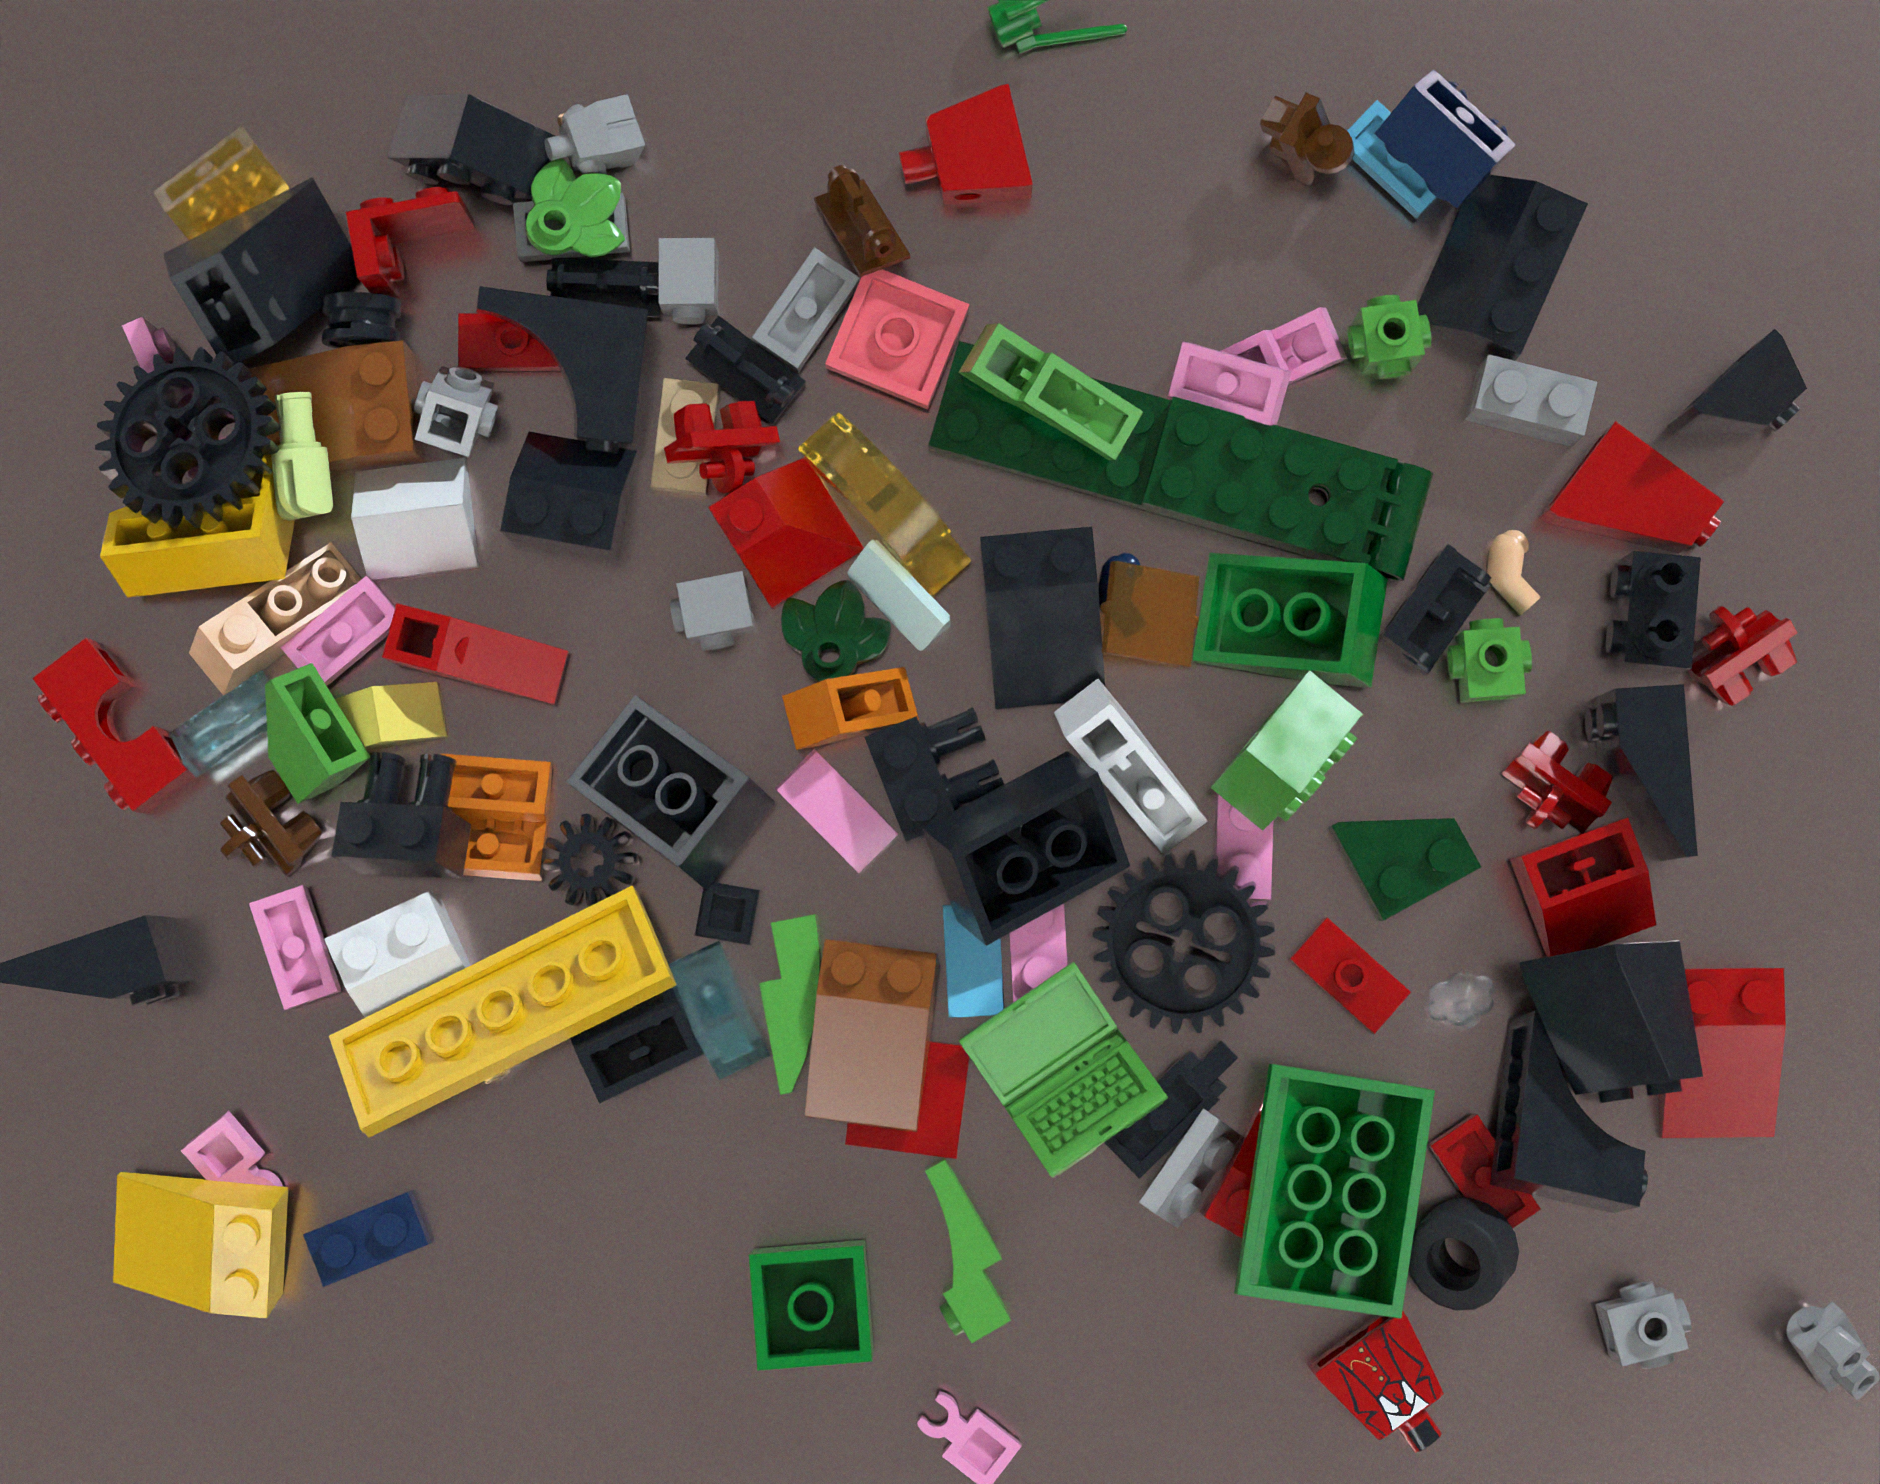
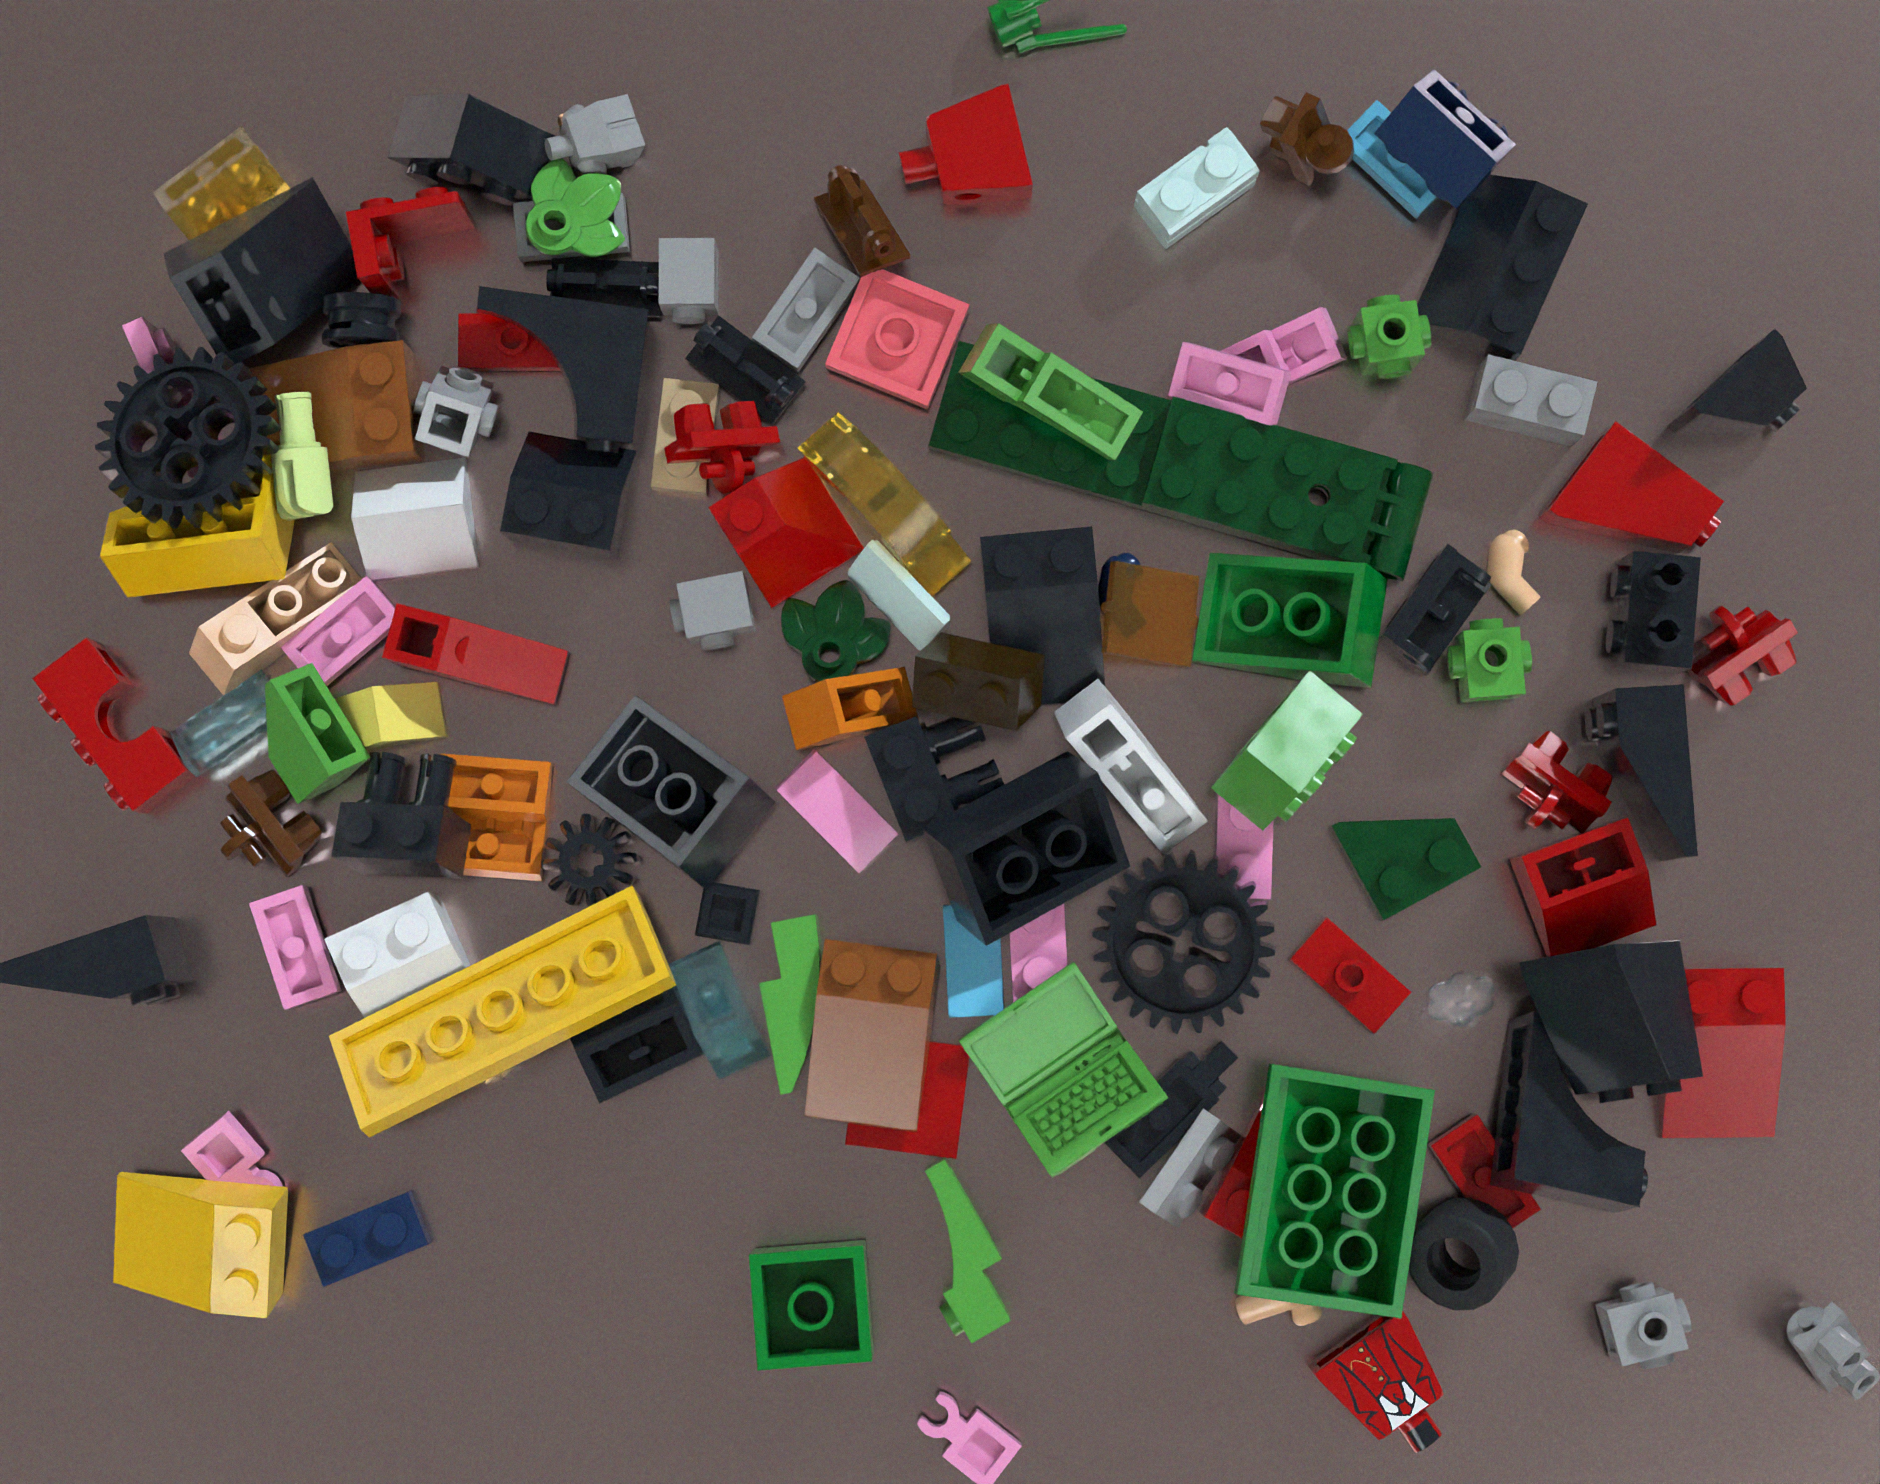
(978, 681): none -> dark brown brick
(1196, 188): none -> light aqua brick
(1255, 1309): none -> light nougat arm

